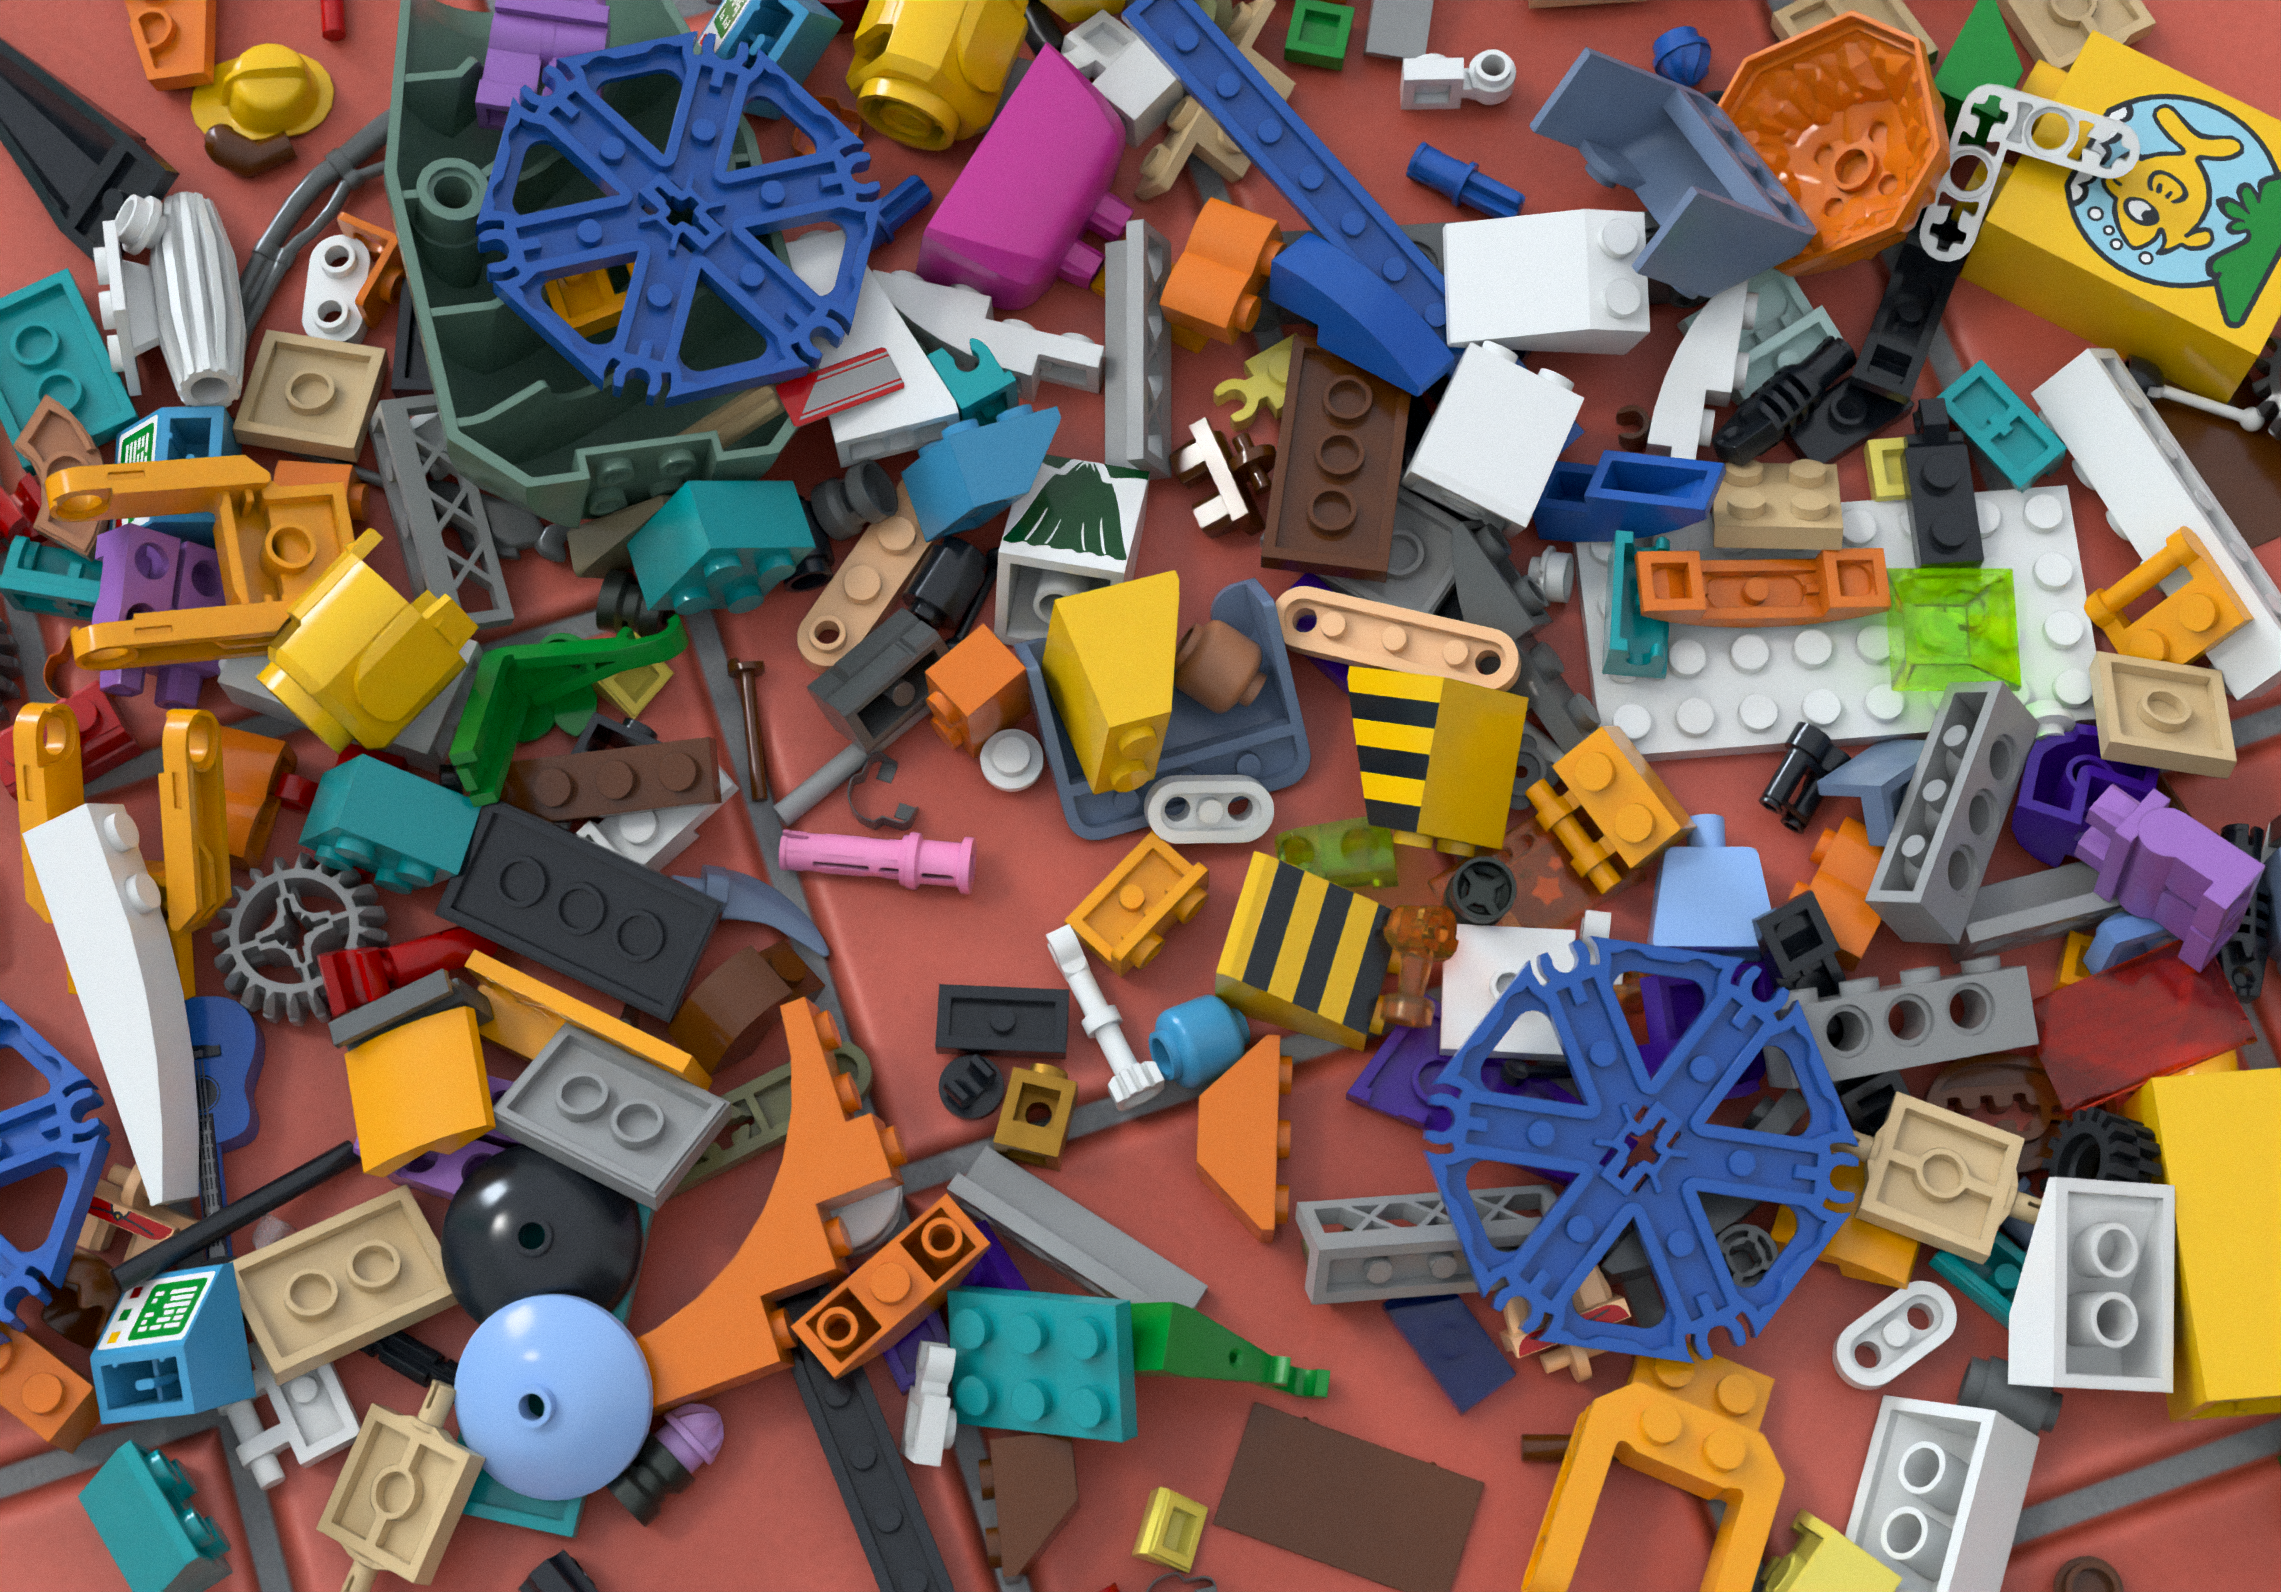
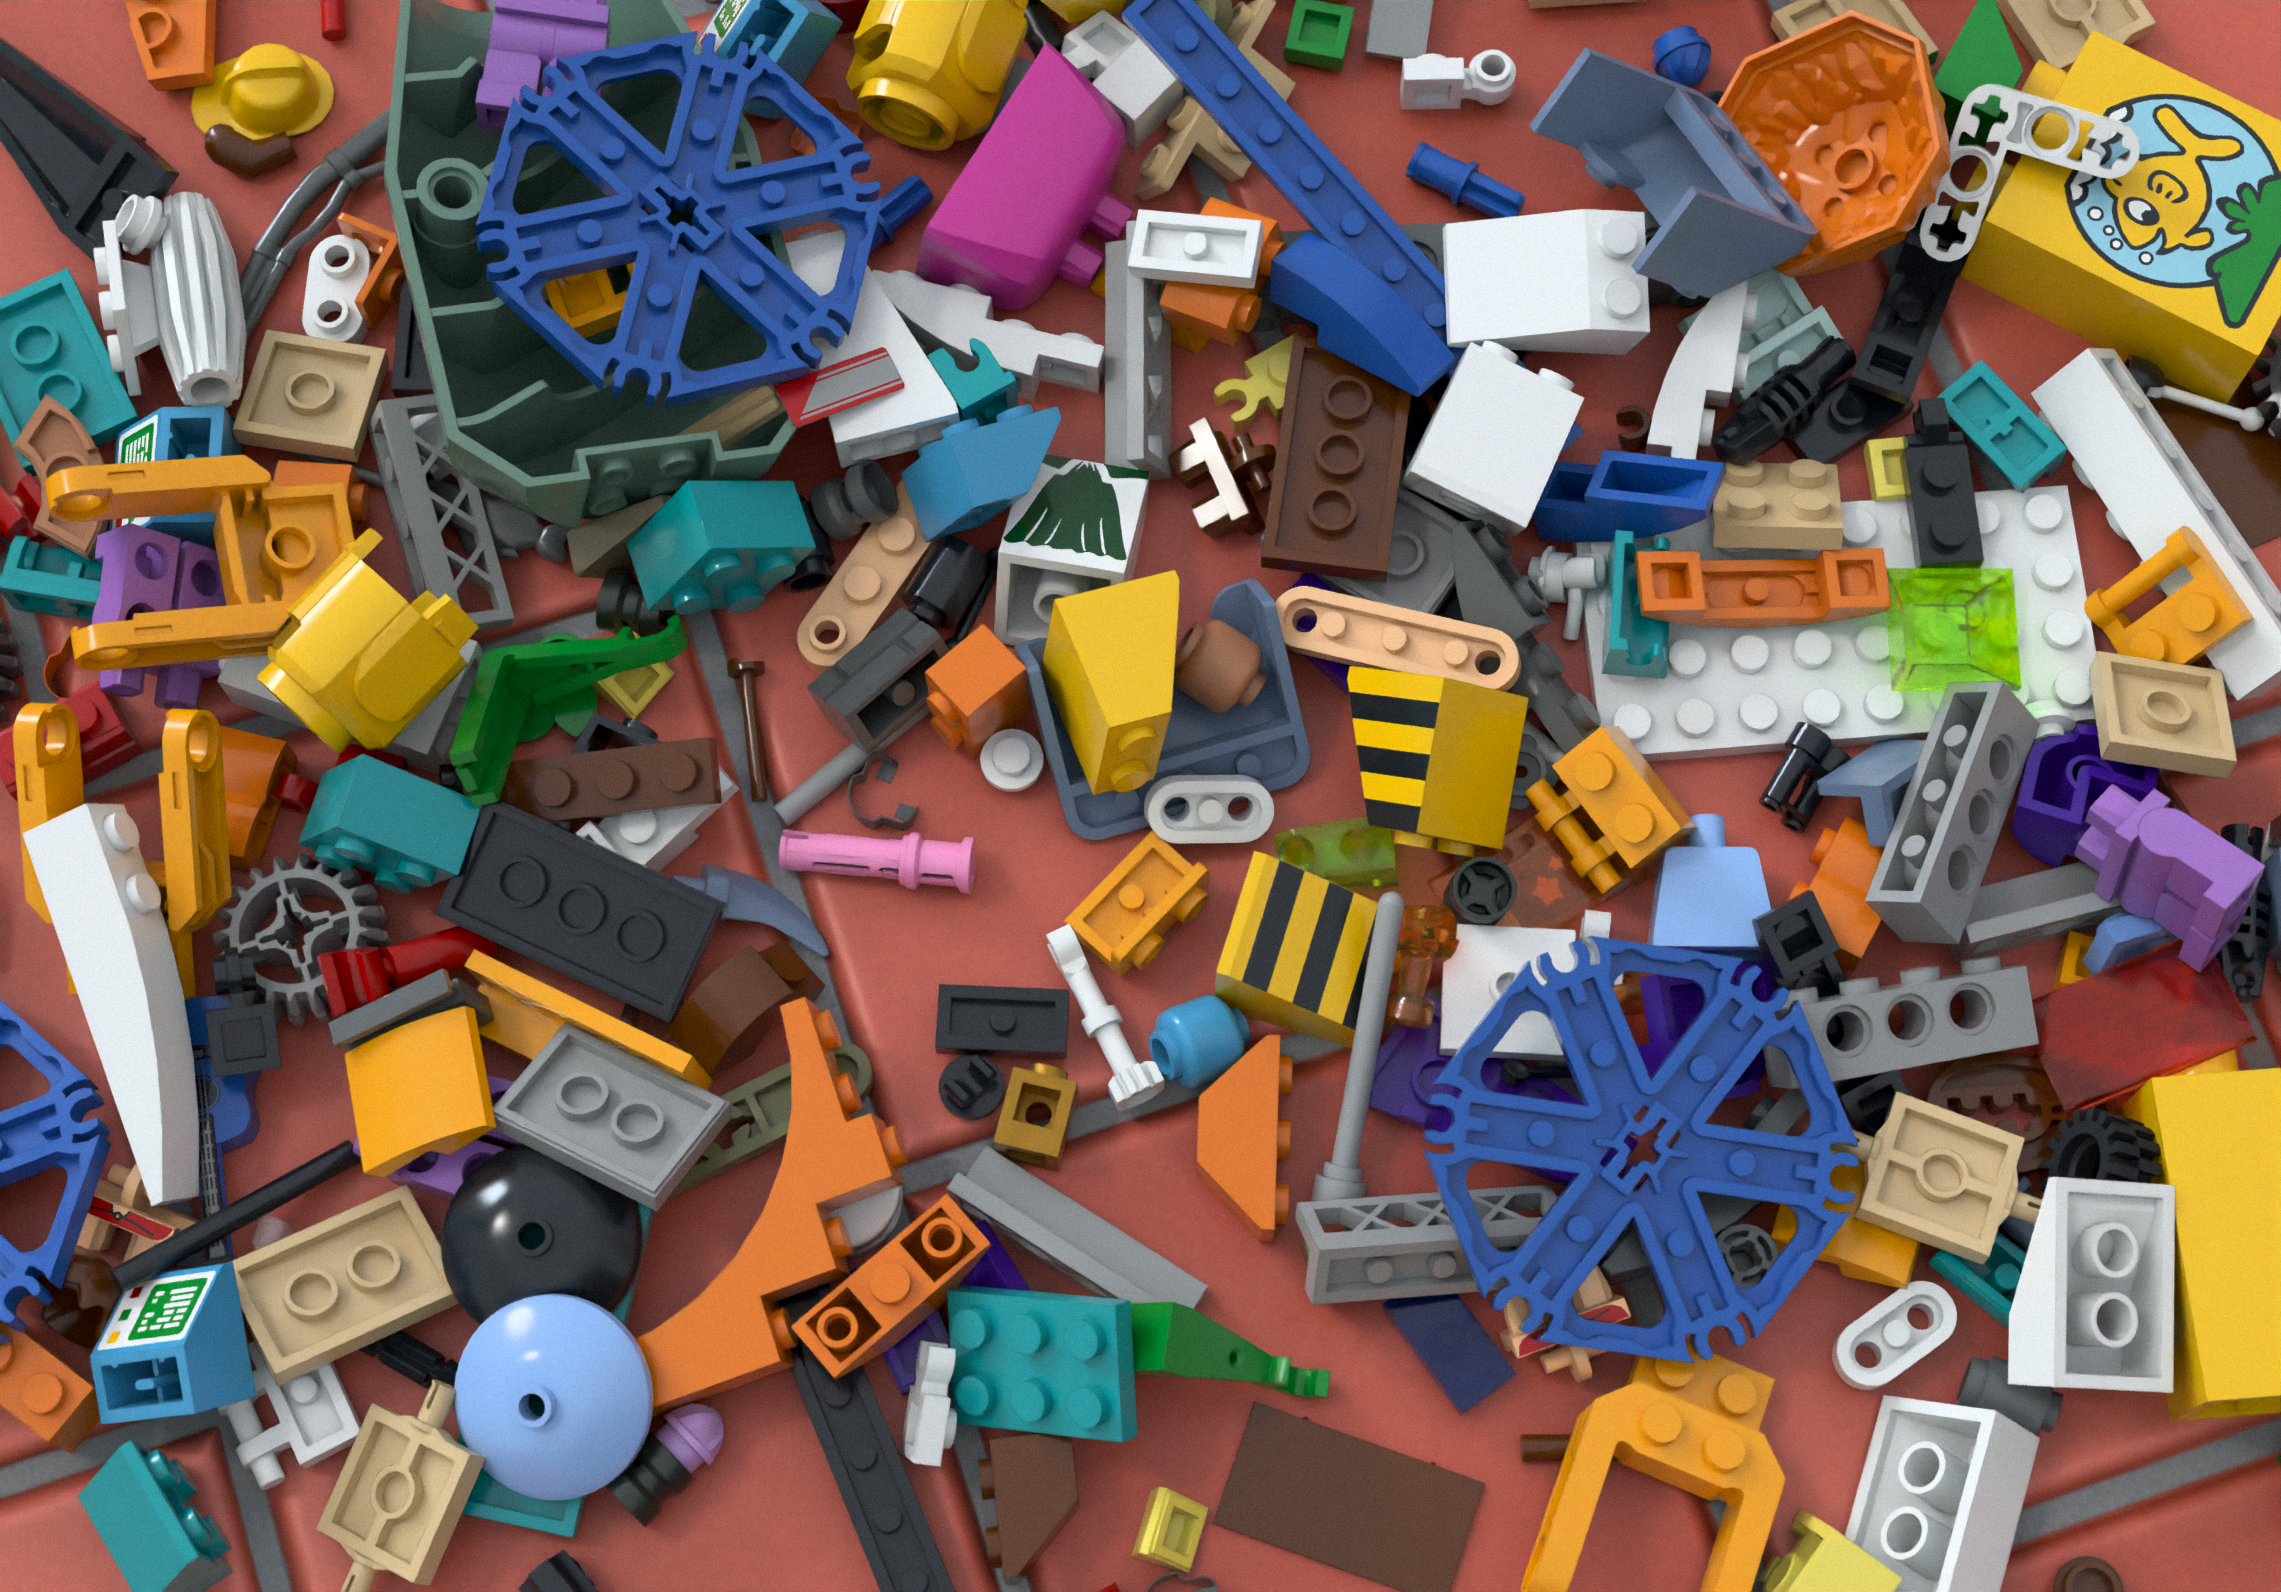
(245, 1034): none -> black plate
(1196, 248): none -> white plate
(1342, 1175): none -> light grey piece
(1577, 574): none -> white hand

